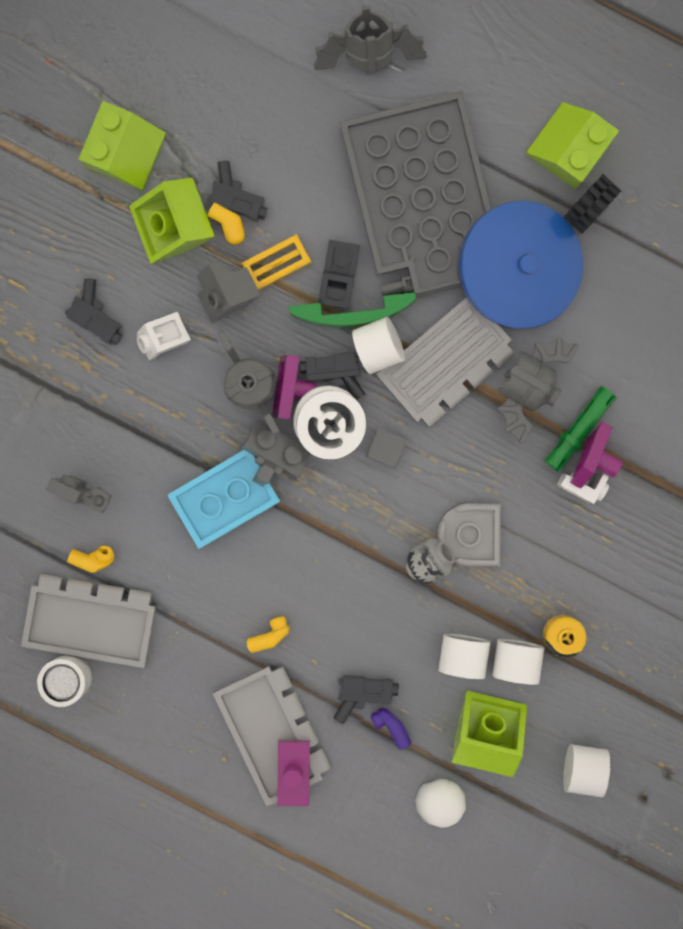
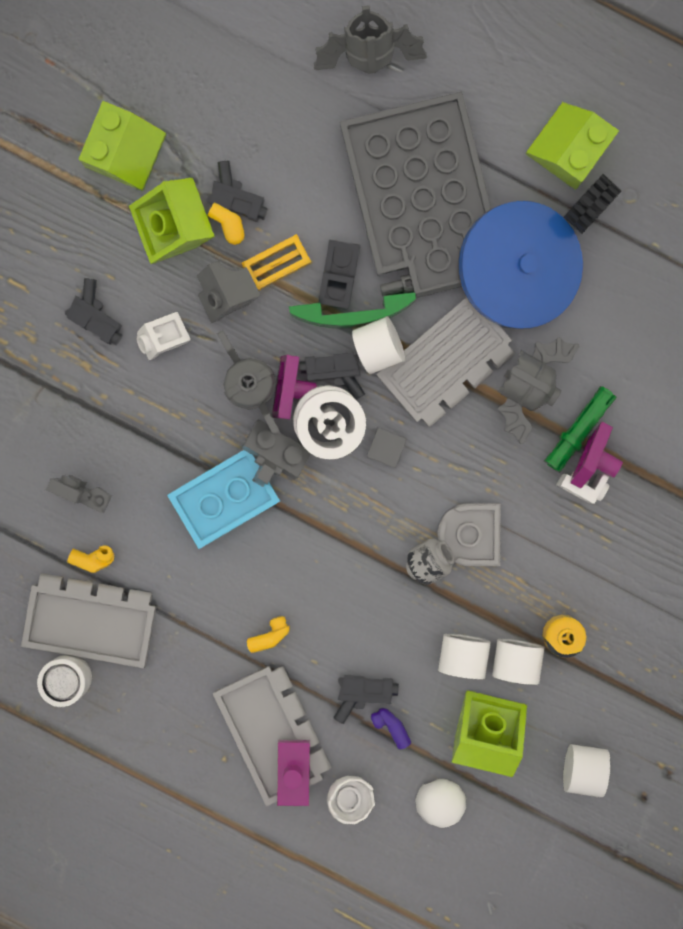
(350, 799): none -> white hair

